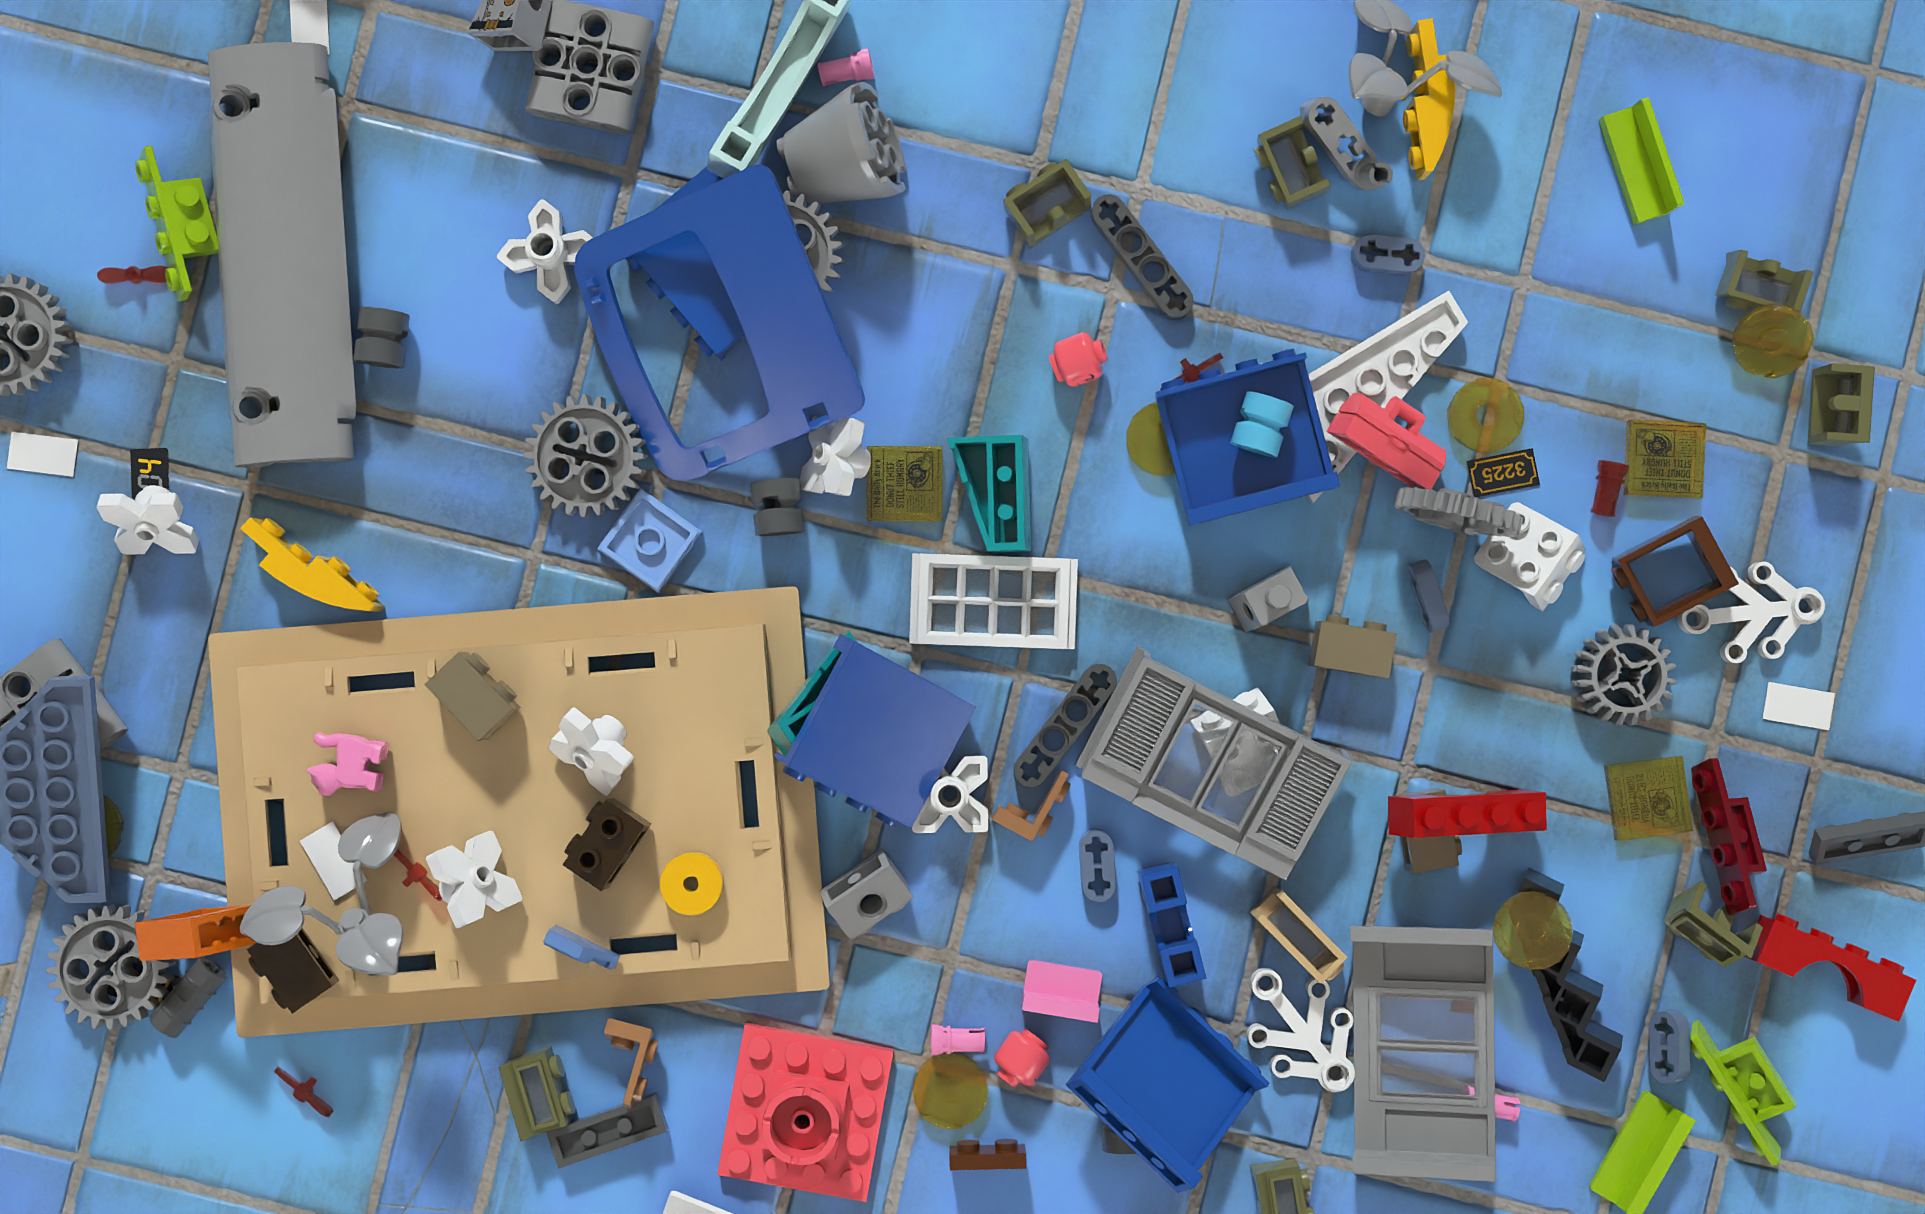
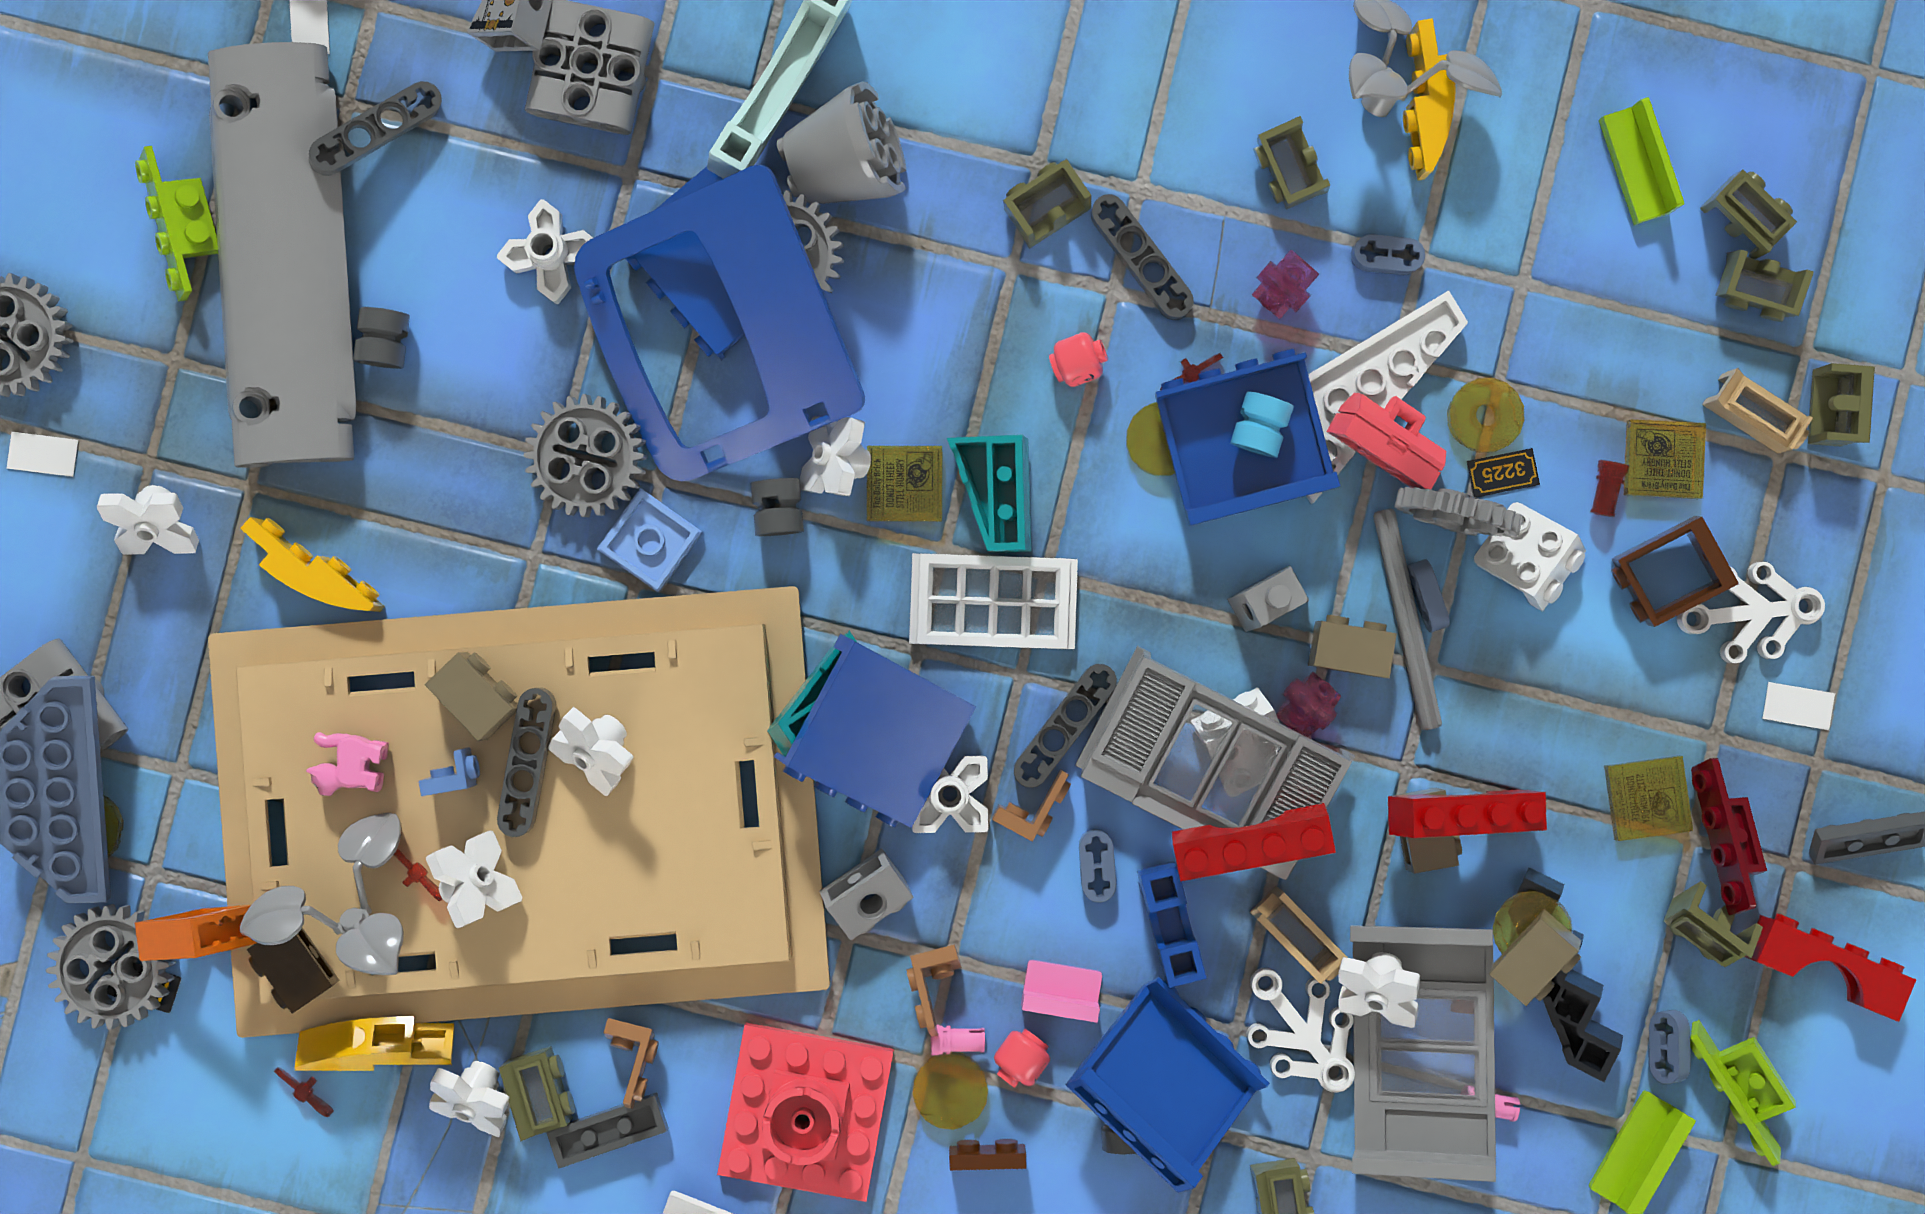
(132, 274): clear red piece -> none
(148, 469): black sticker -> none
(188, 997): dark grey axle -> none
(323, 852): white sticker -> none
(372, 1042): none -> yellow slope
(378, 132): none -> dark grey beam
(446, 780): none -> medium blue bracket
(471, 1097): none -> white plant
(521, 760): none -> dark grey beam
(579, 947): medium blue tile -> none
(605, 843): dark brown brick -> none
(679, 896): yellow piece -> none
(855, 67): bright pink pin -> none
(935, 963): none -> medium nougat bracket
(1285, 284): none -> clear pink brick
(1287, 838): none -> red arch
(1308, 705): none -> clear pink brick
(1363, 173): light grey beam -> none
(1379, 987): none -> white plant
(1407, 619): none -> light grey axle
(1536, 959): none -> dark tan brick
(1652, 662): light grey gear -> none
(1752, 211): none -> olive window
(1759, 413): none -> tan window
(1772, 340): clear yellow tile -> none

